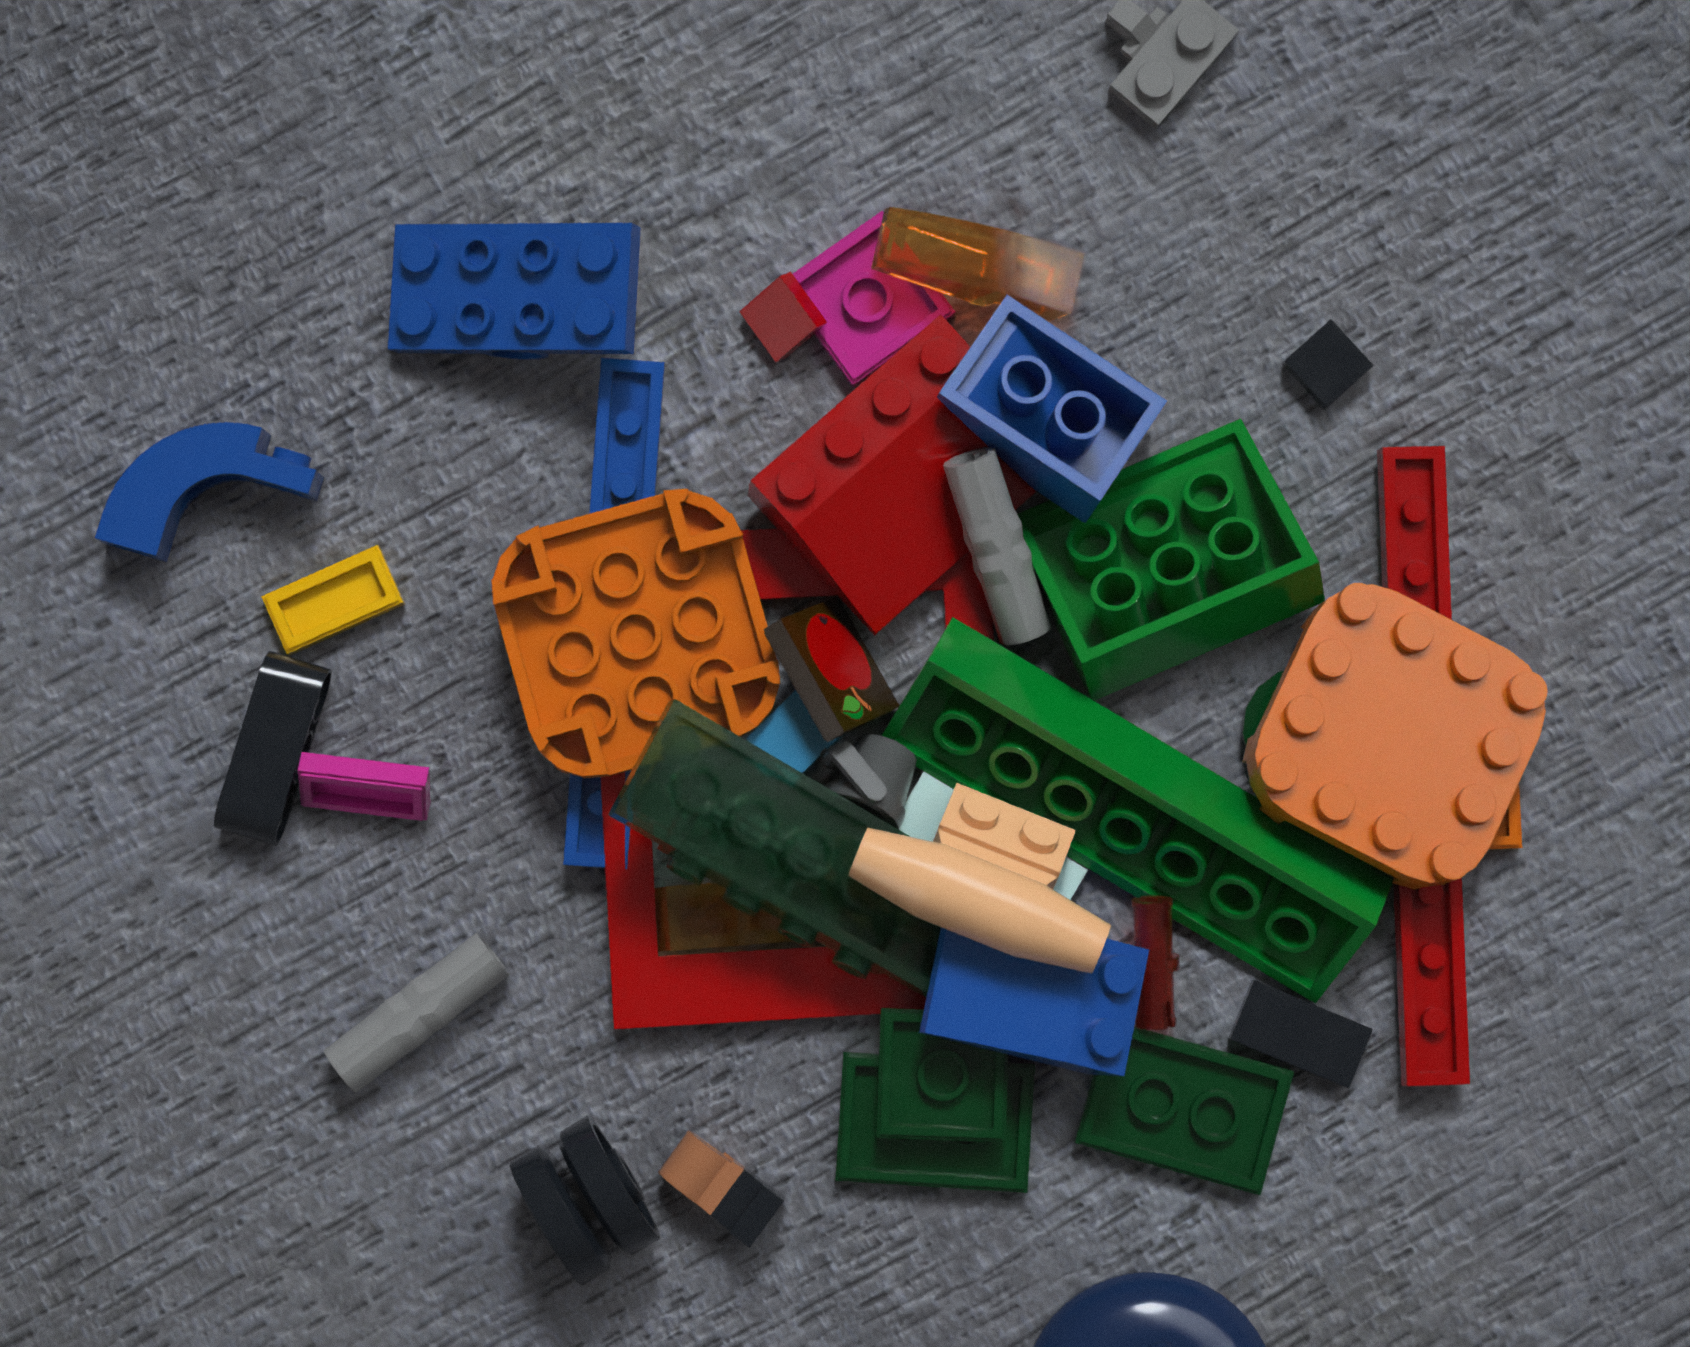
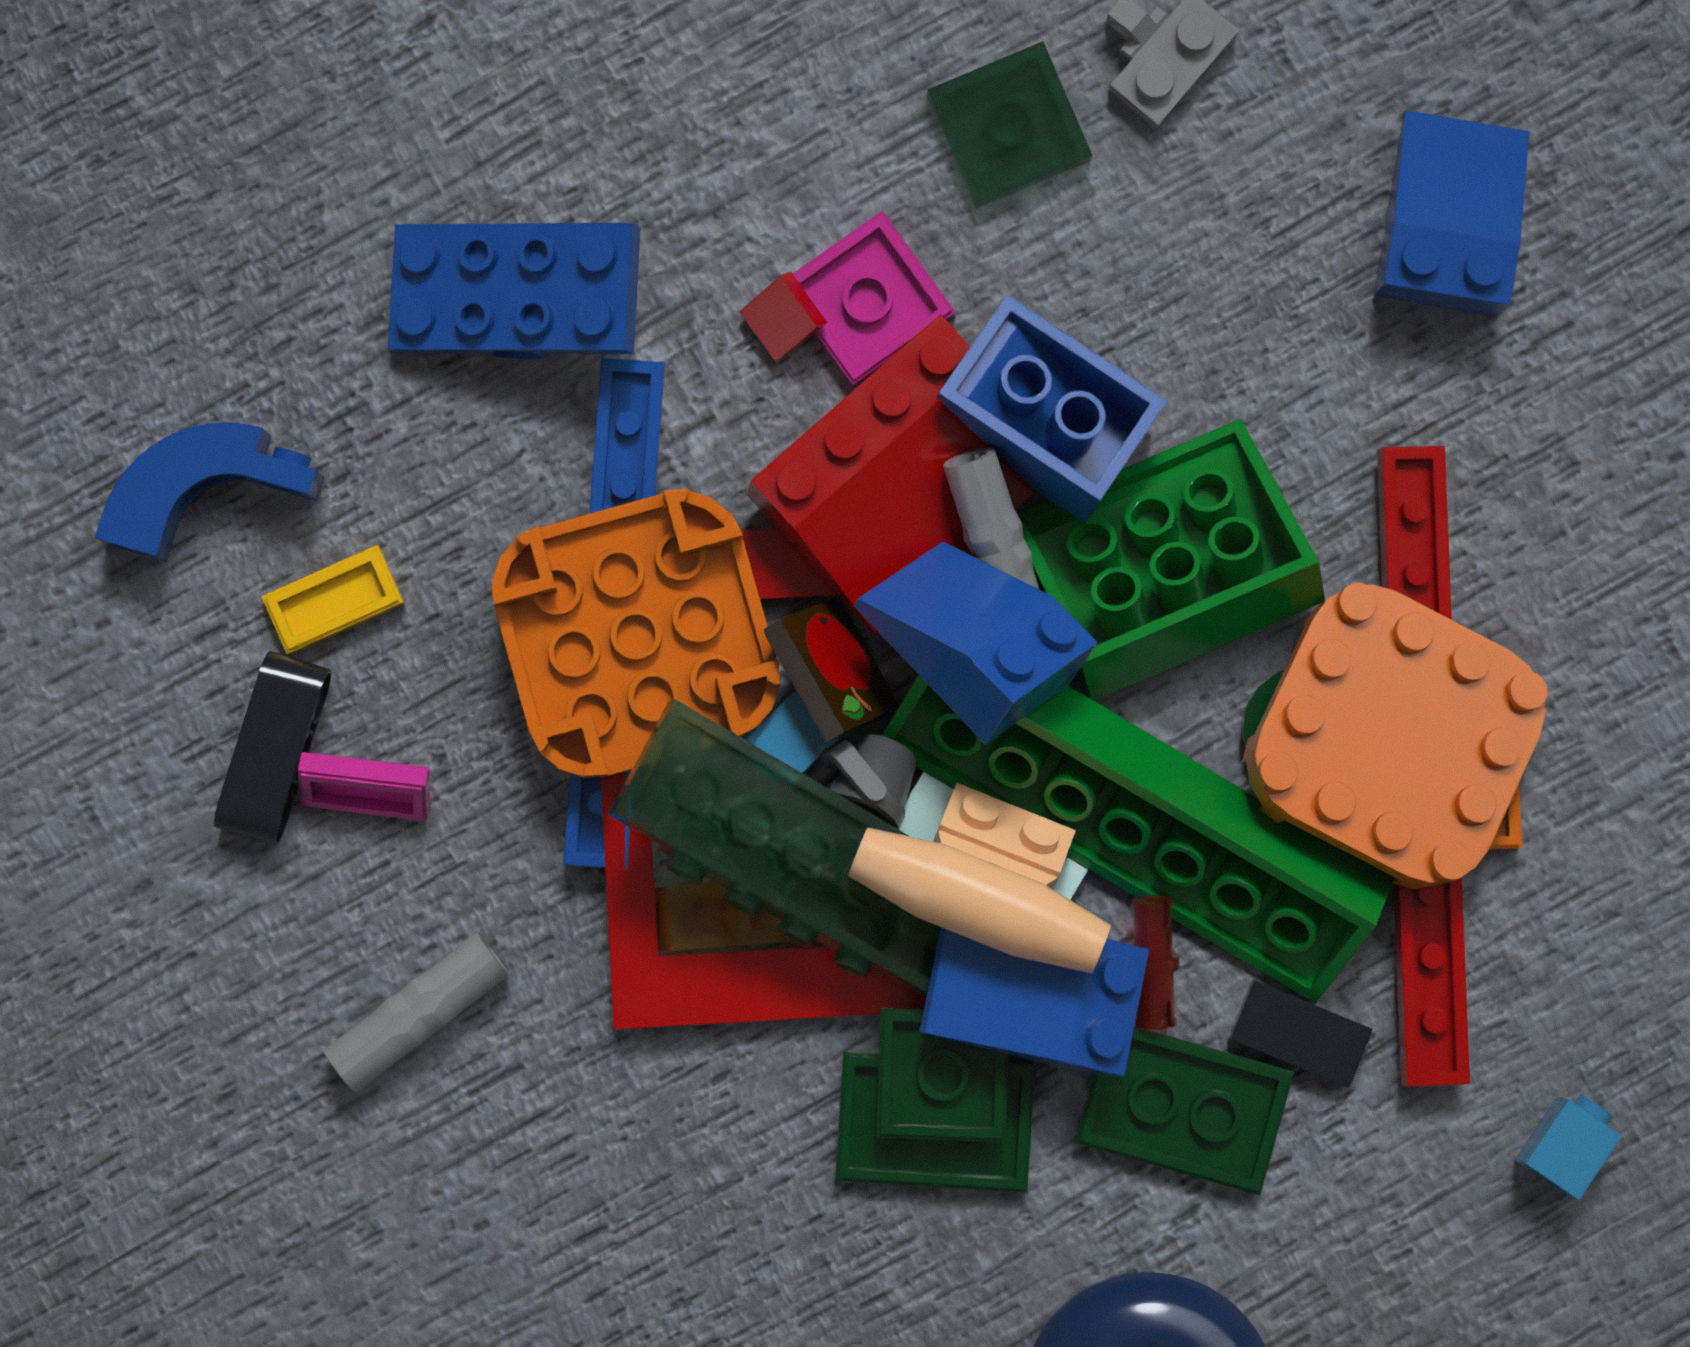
(578, 1203): black wheel -> none
(721, 1187): leg -> none
(977, 262): clear orange slope -> none
(978, 636): none -> blue slope
(1009, 124): none -> clear green tile
(1327, 364): black tile -> none
(1454, 215): none -> blue slope
(1570, 1145): none -> dark azure brick

